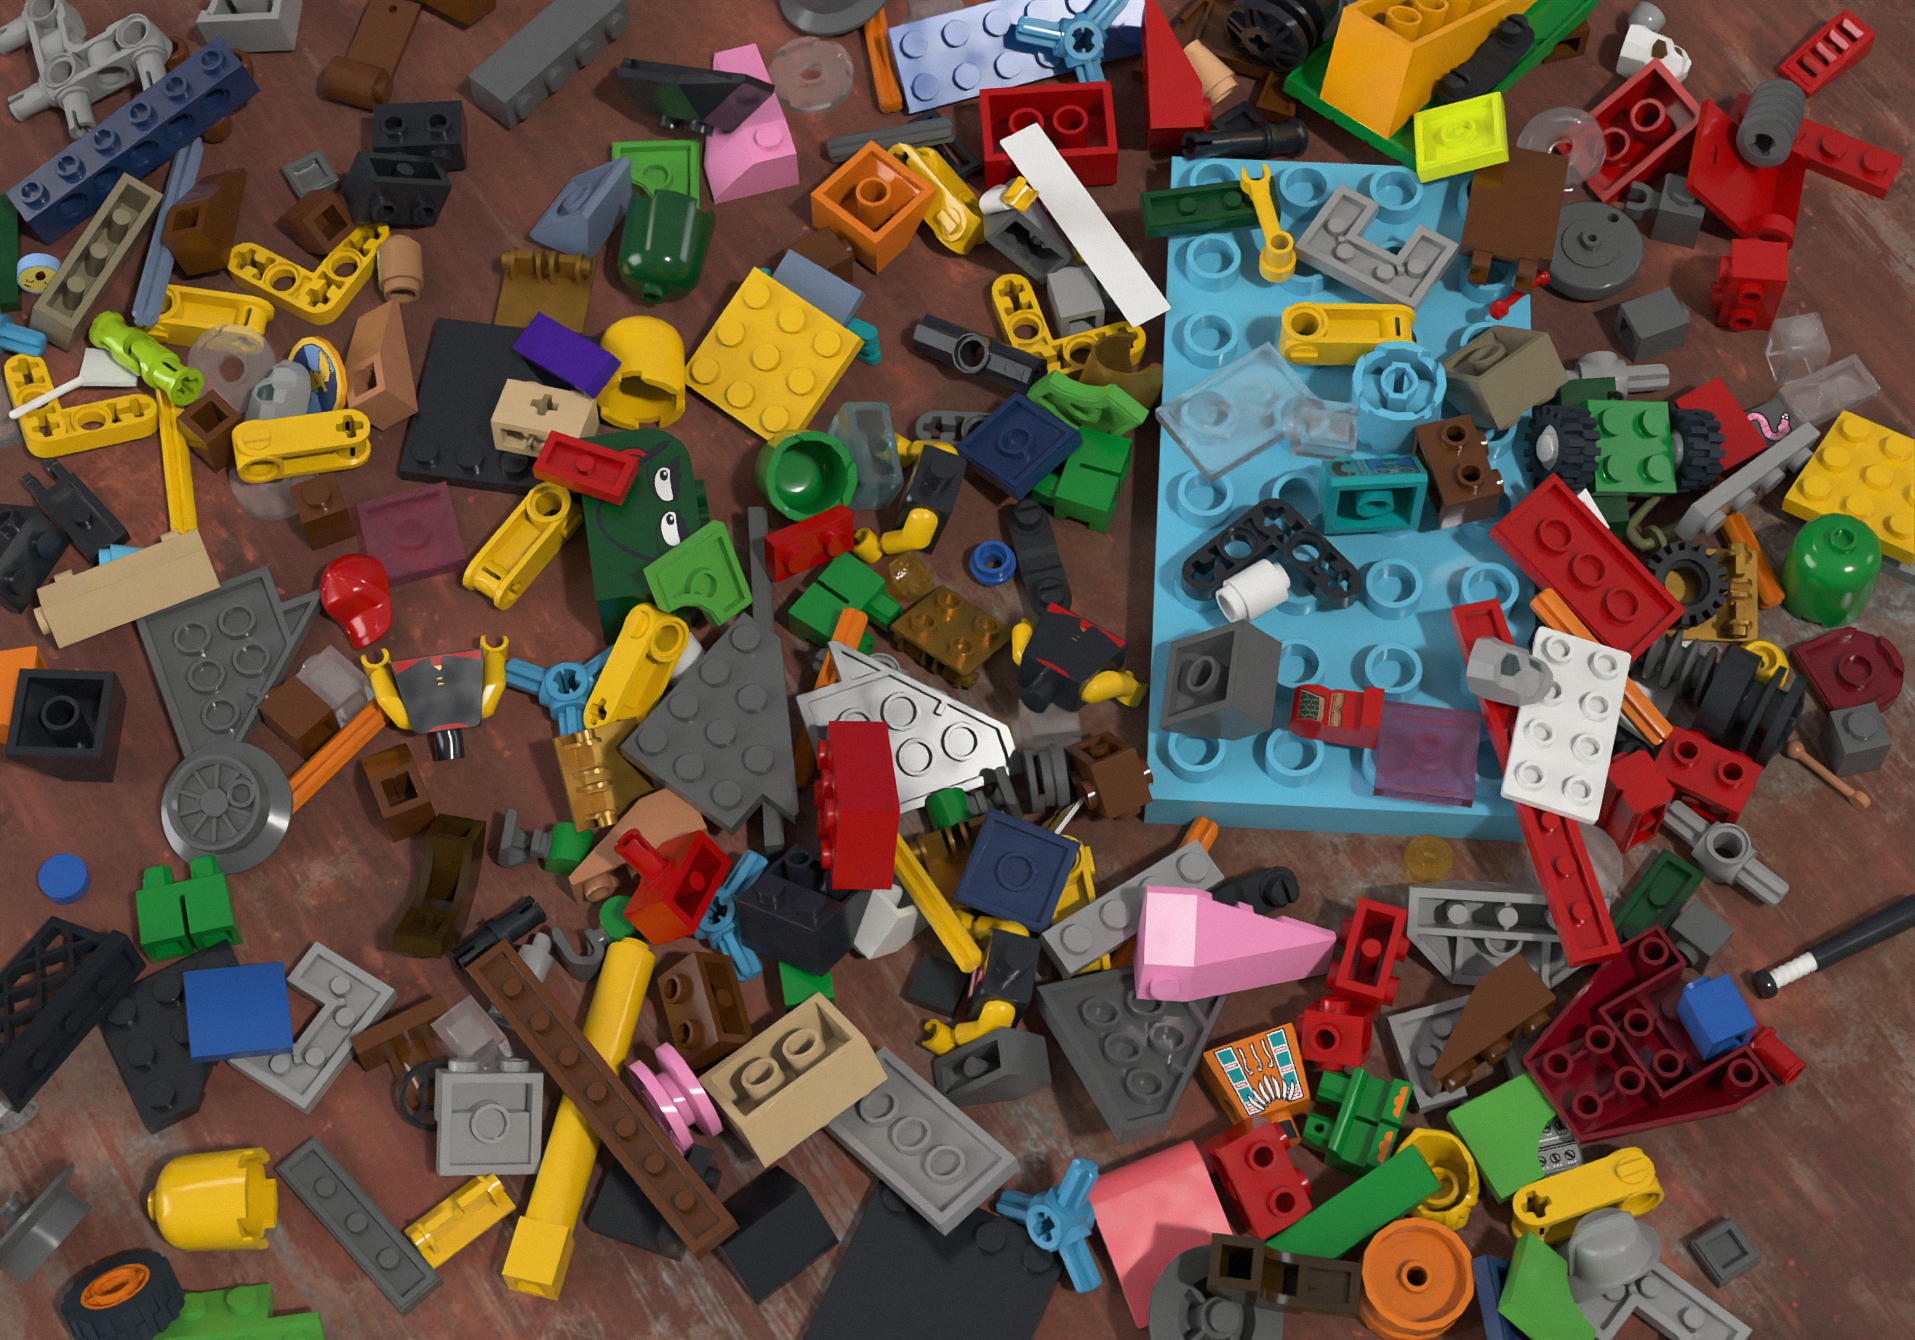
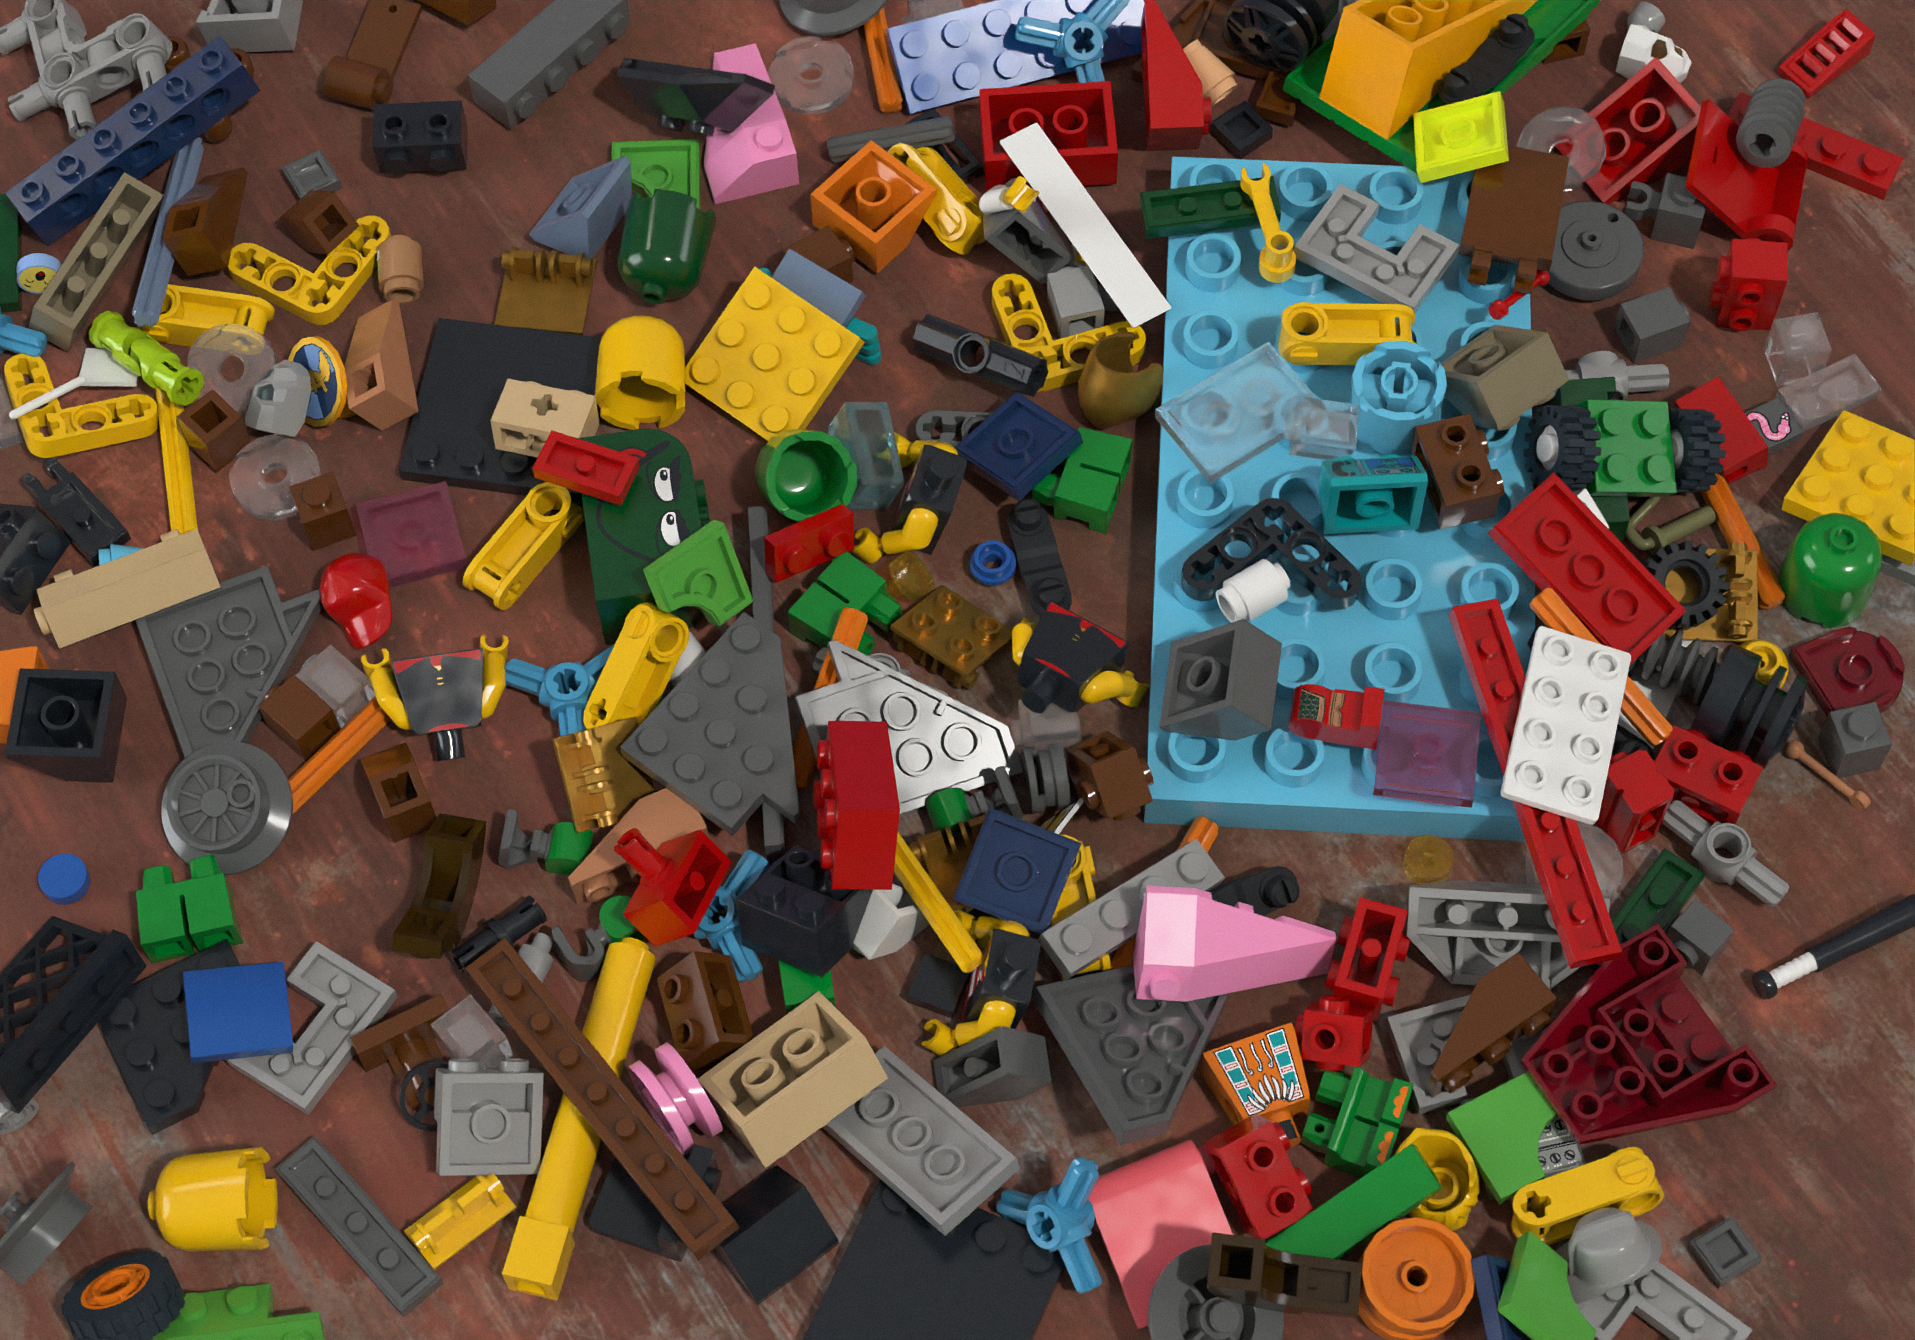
(300, 445): yellow piece -> none
(396, 189): black brick -> none
(566, 355): dark purple tile -> none
(1087, 406): bright green tile -> none
(1260, 140): black pin -> none
(1507, 673): light grey rock -> none
(1715, 1016): blue brick -> none
(1739, 490): light grey plate -> none
(1775, 1054): red axle -> none

